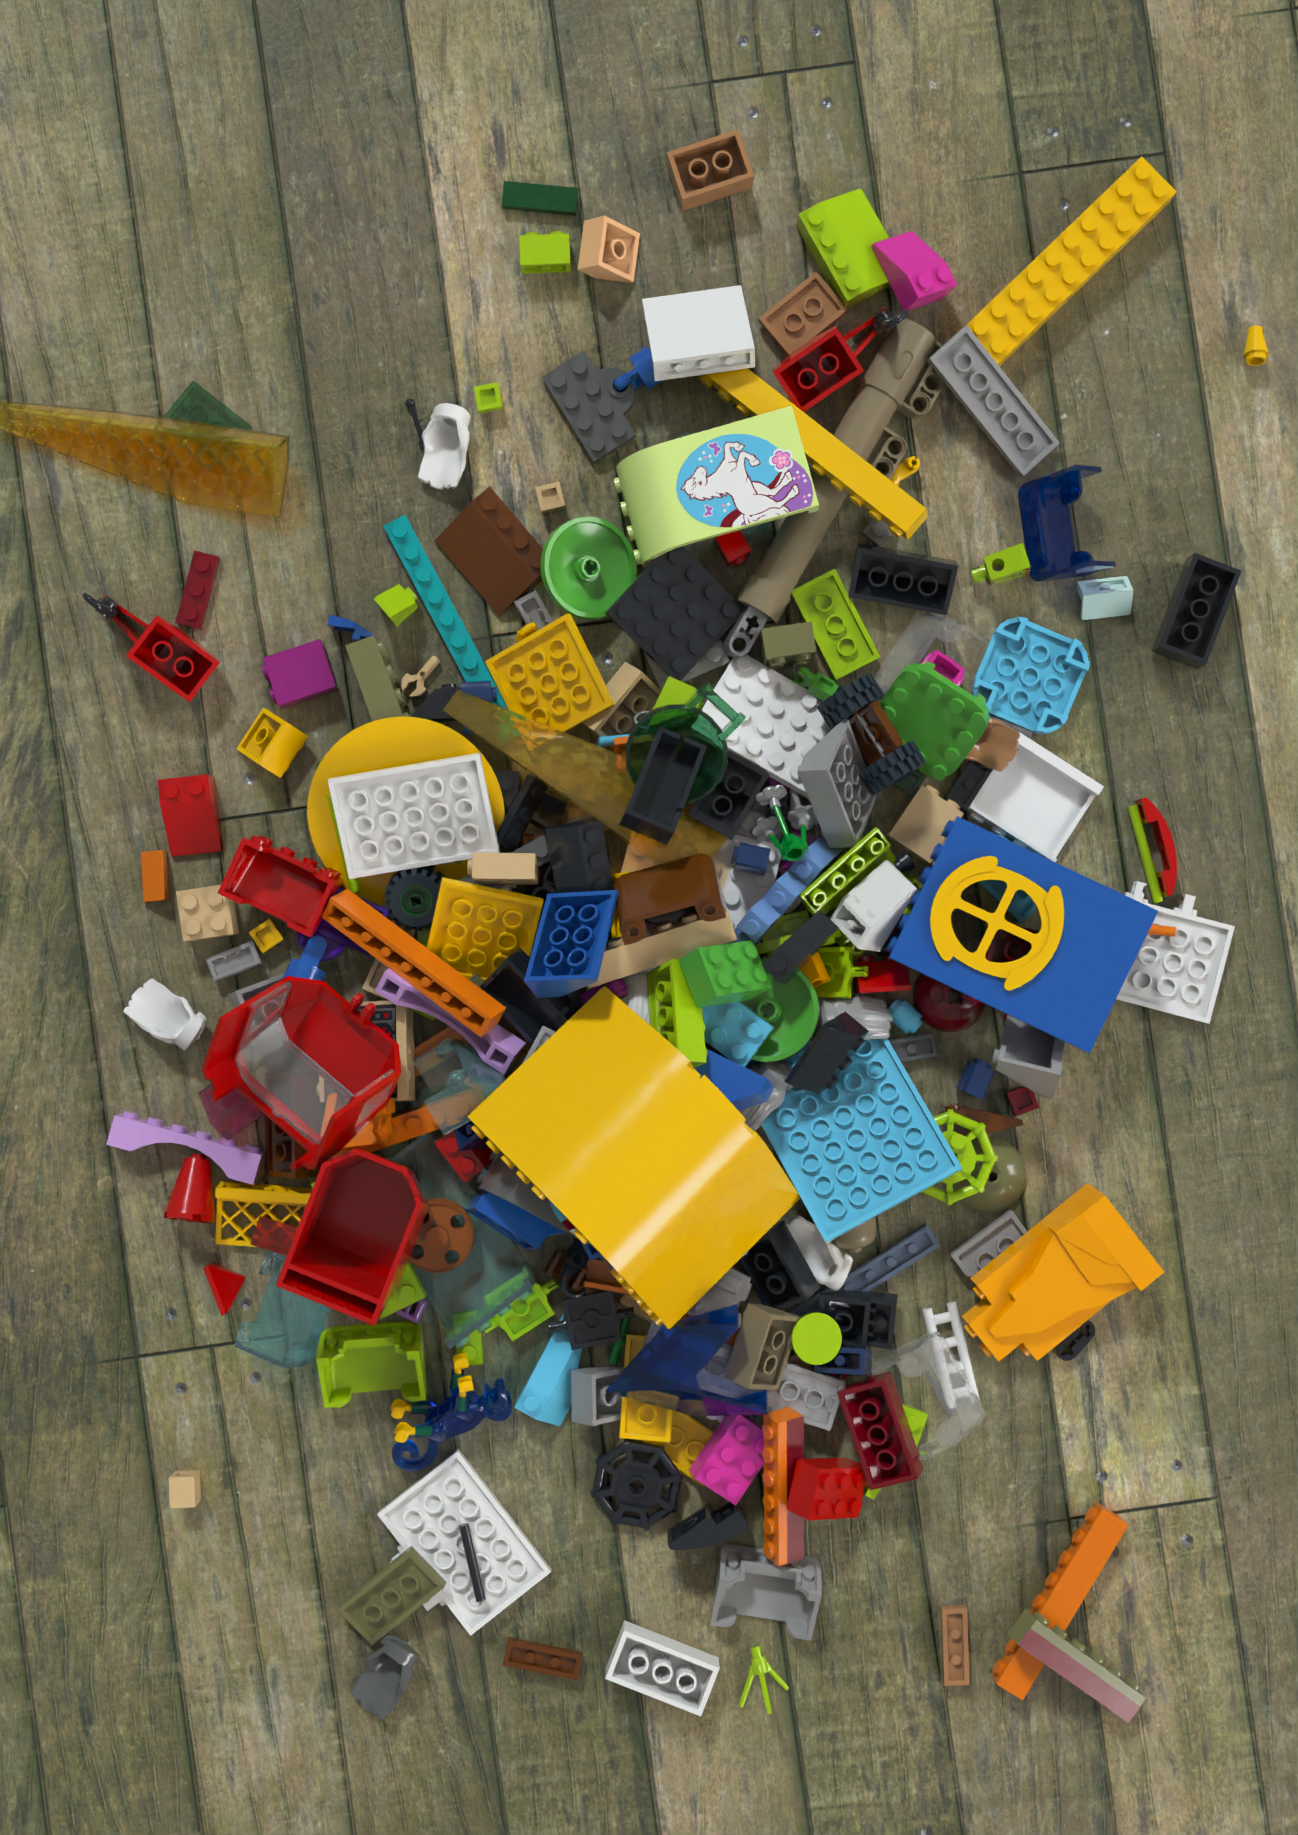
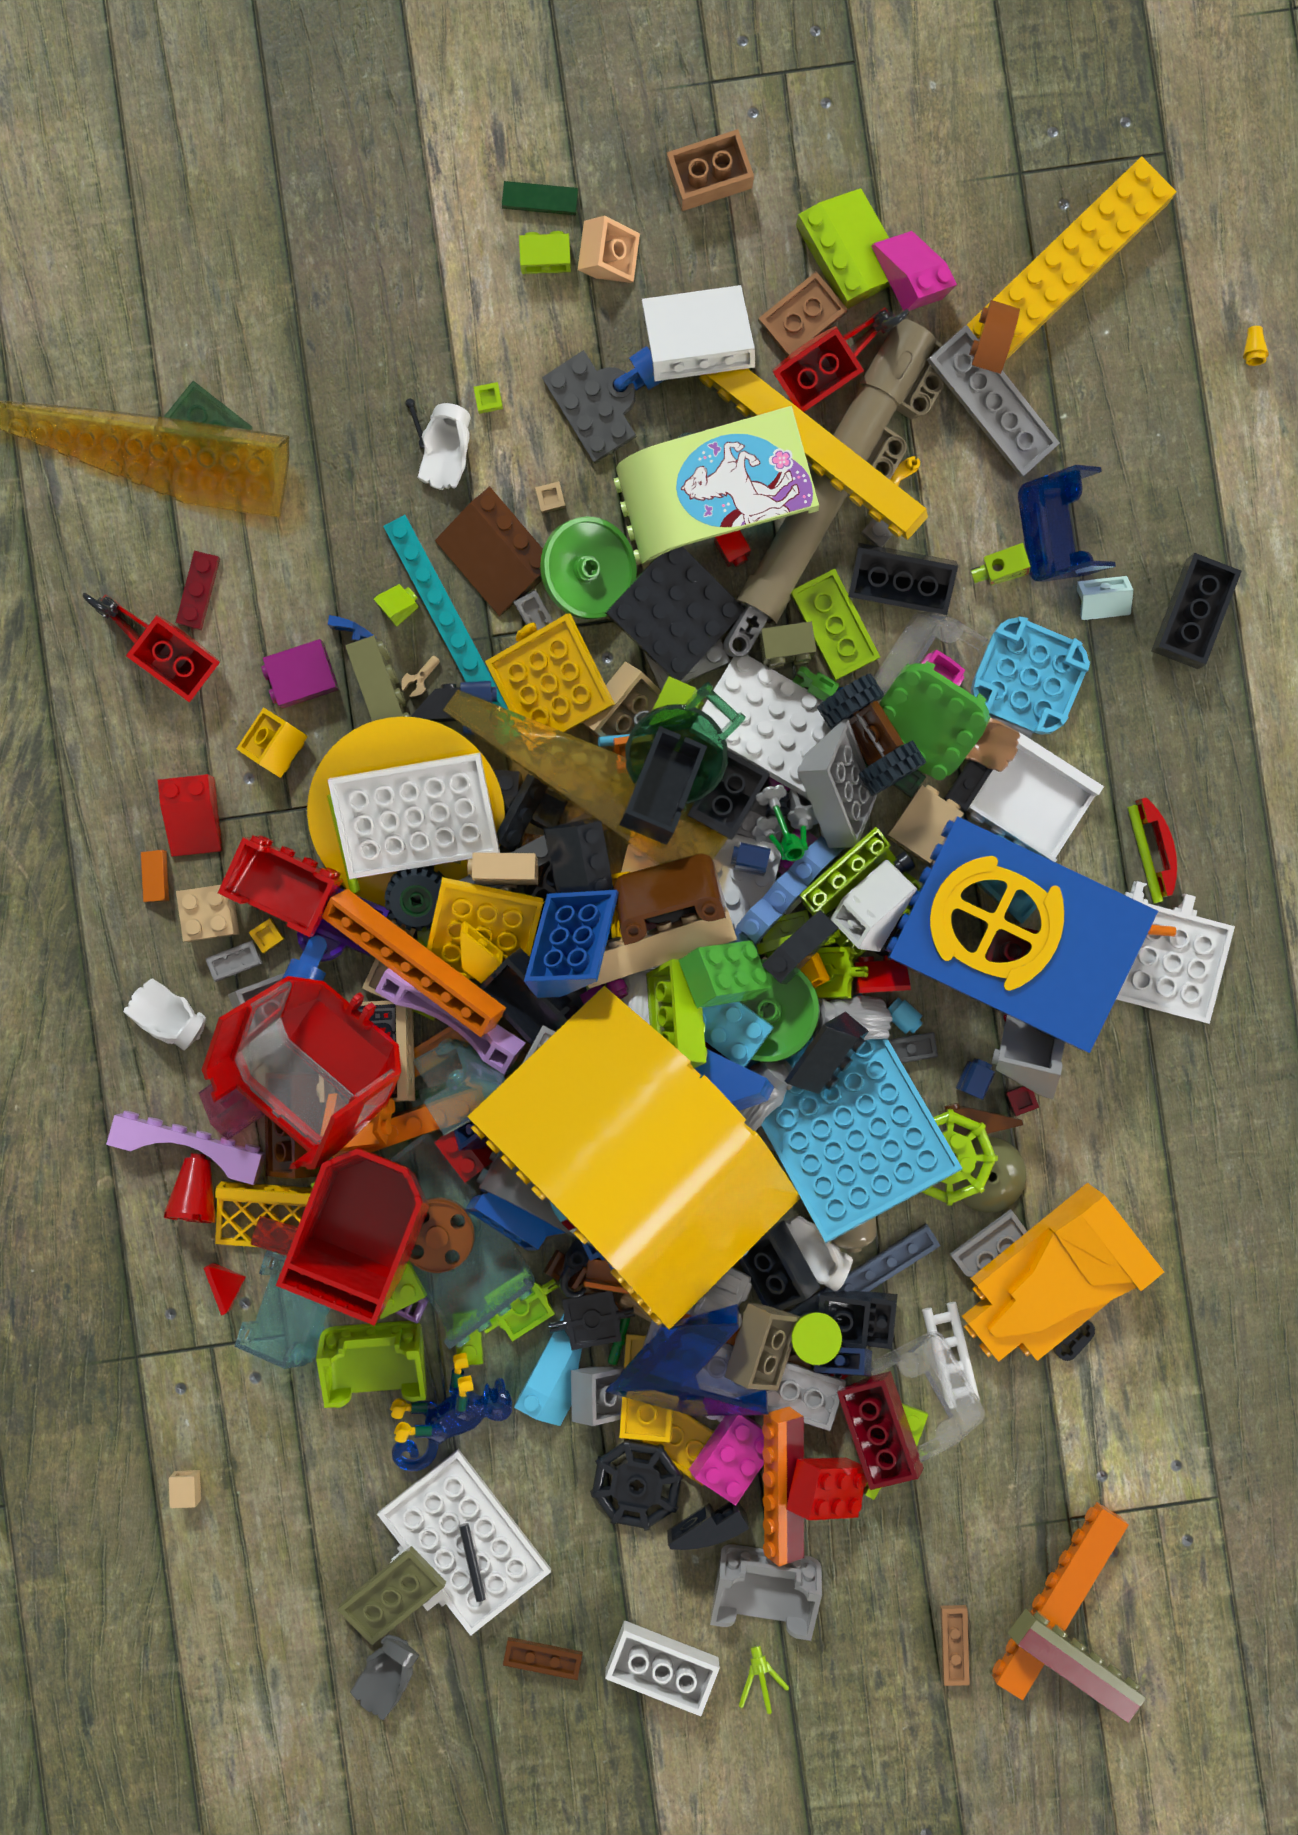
(478, 954): none -> yellow slope
(932, 1000): dark red piece -> none
(995, 336): none -> dark orange brick

